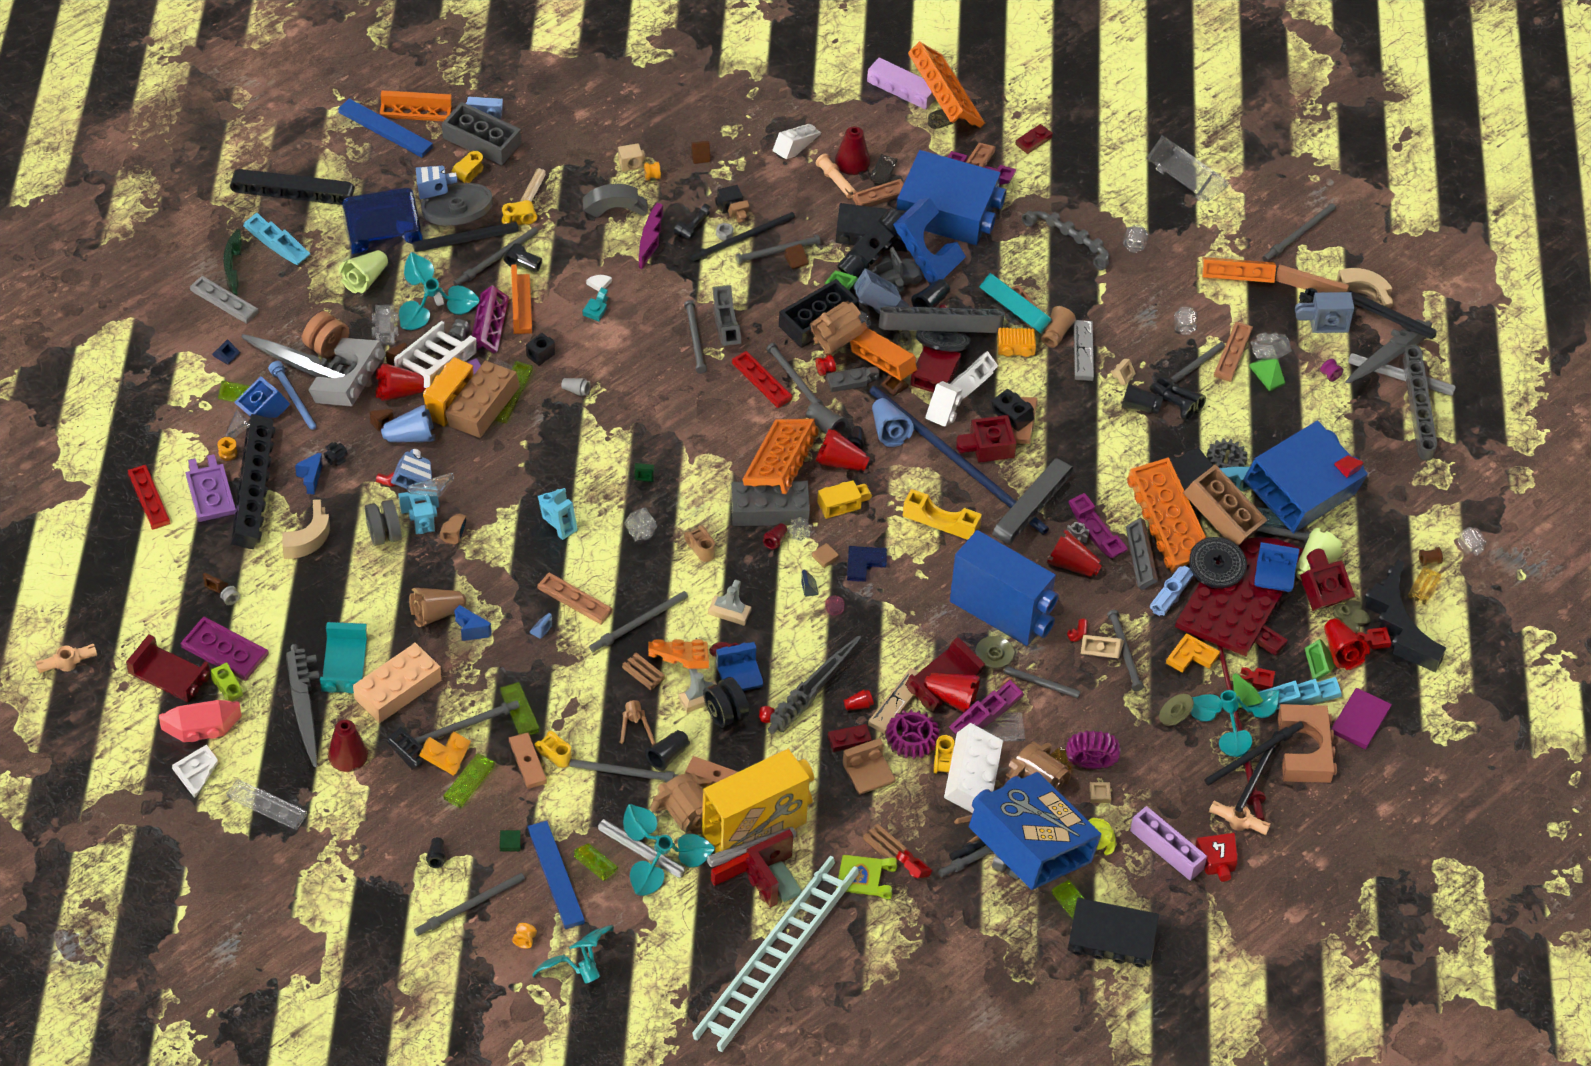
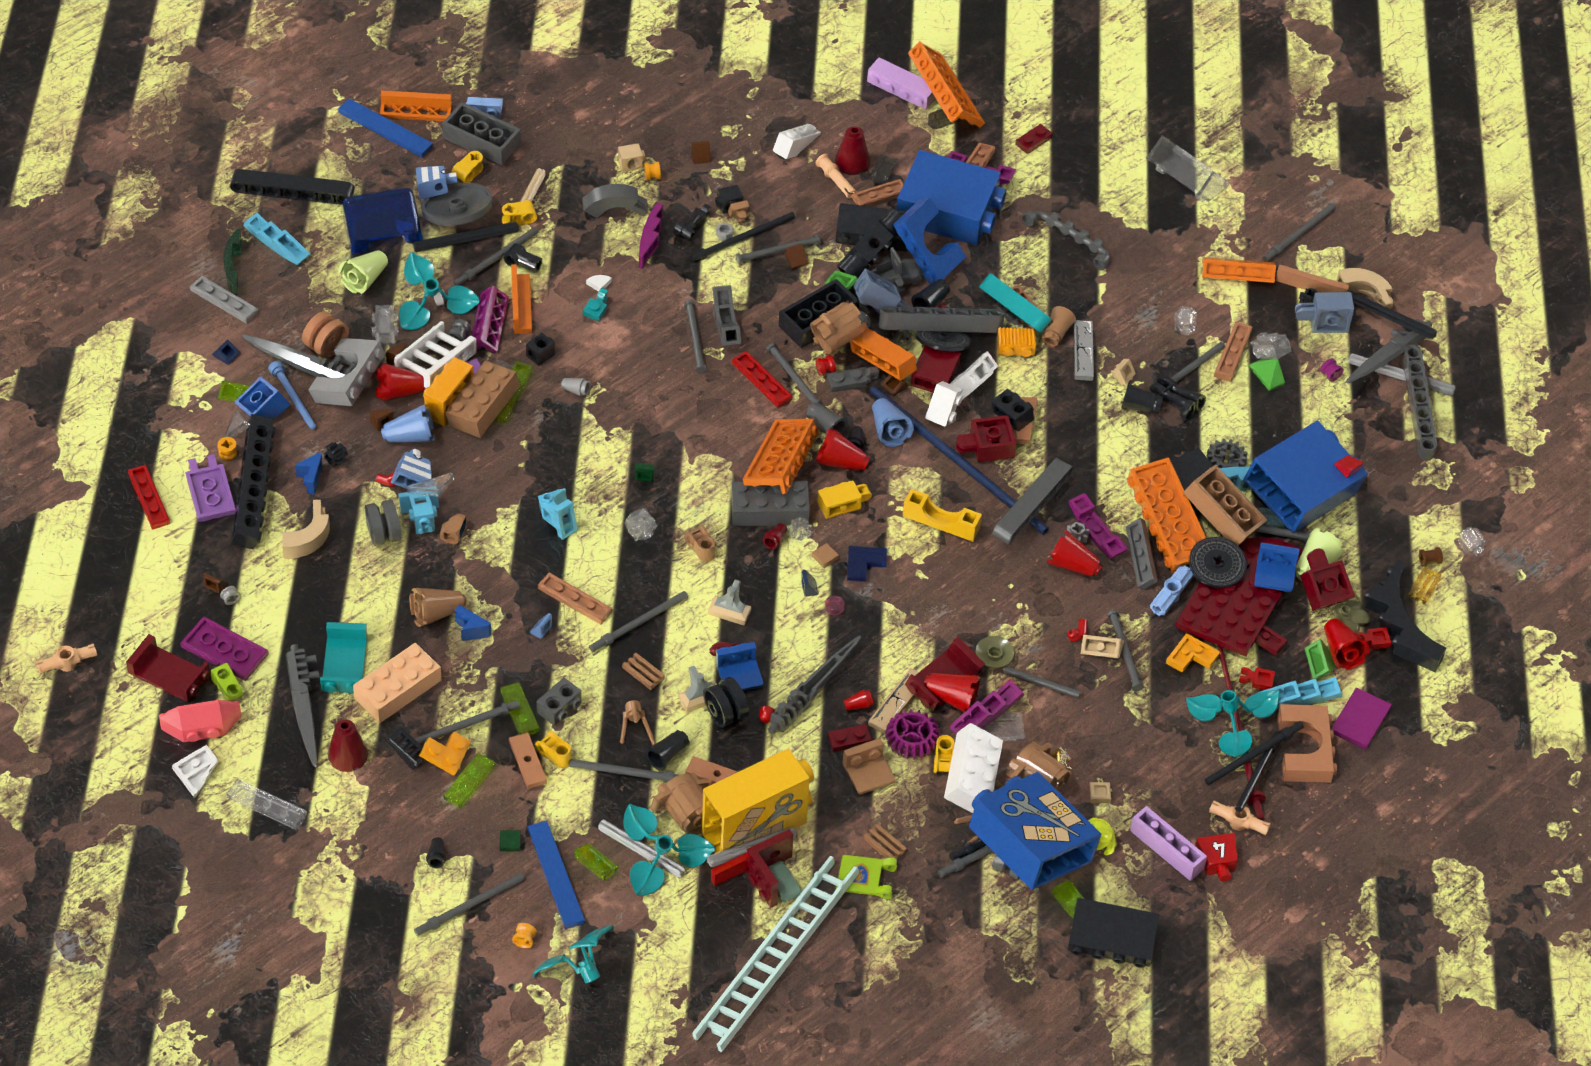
(557, 699): none -> dark grey brick
(691, 654): orange plate -> none
(915, 866): red plate -> none
(1003, 588): blue brick -> none
(1093, 750): magenta gear -> none
(1135, 238): clear head -> none
(1176, 709): olive dish -> none
(1245, 691): bright green slope -> none

